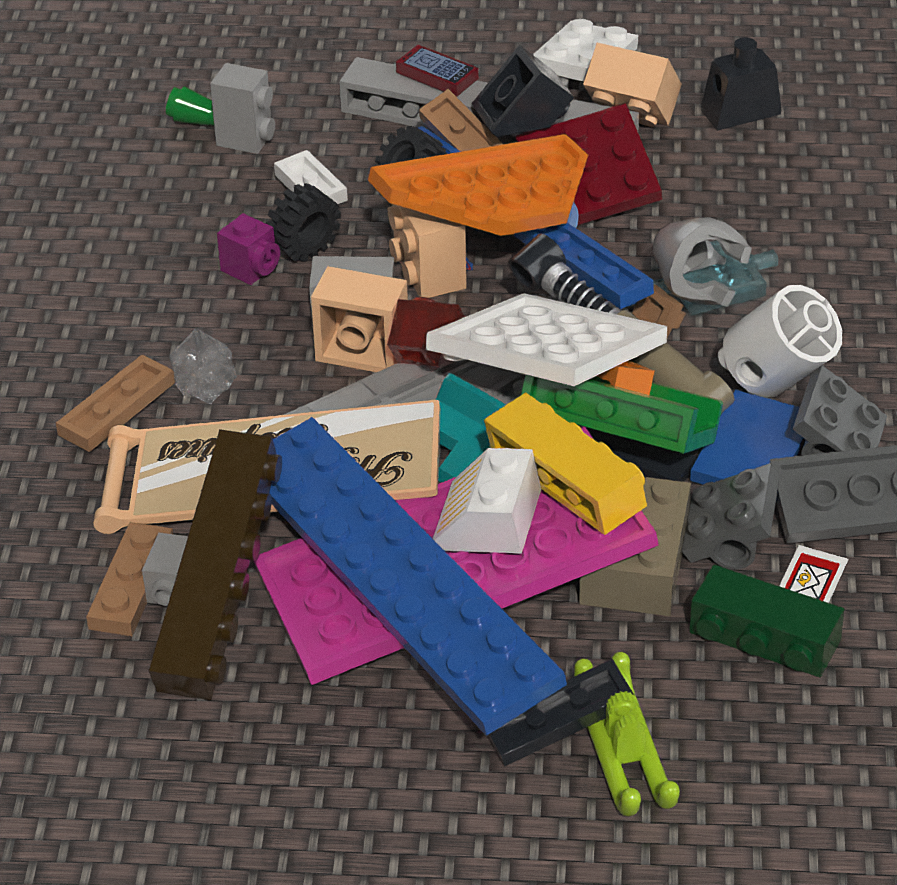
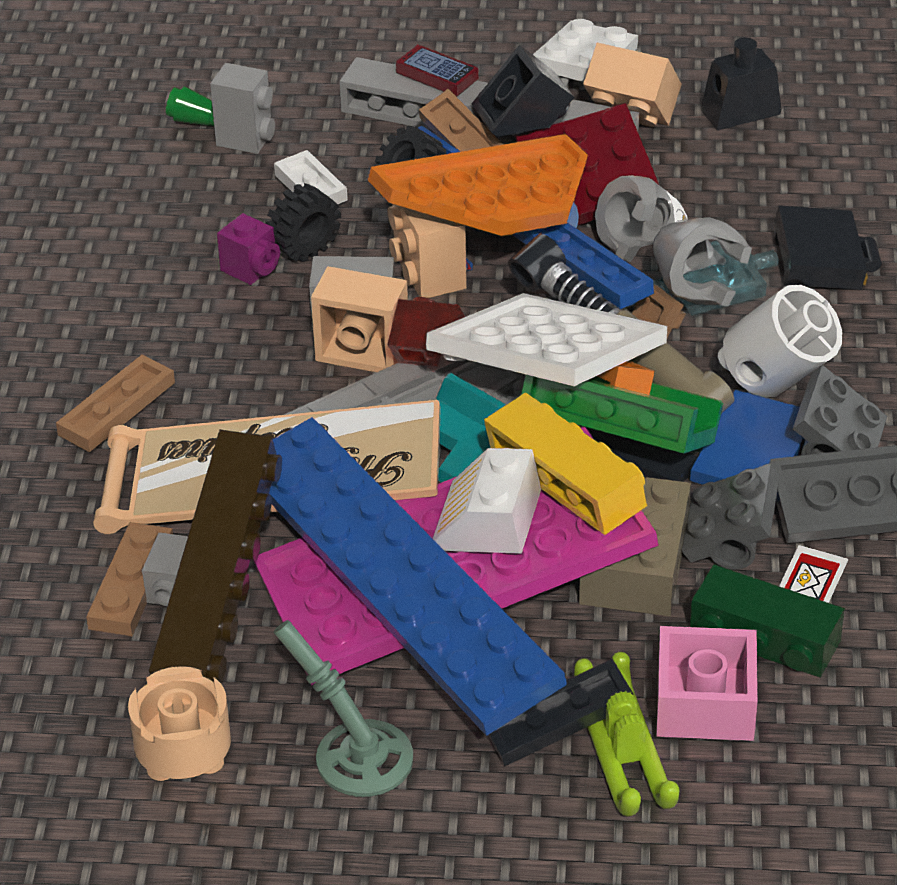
(180, 724): none -> light nougat brick
(202, 367): clear brick -> none
(362, 743): none -> sand green dish
(633, 213): none -> light grey piece
(707, 683): none -> bright pink brick
(824, 248): none -> black piece

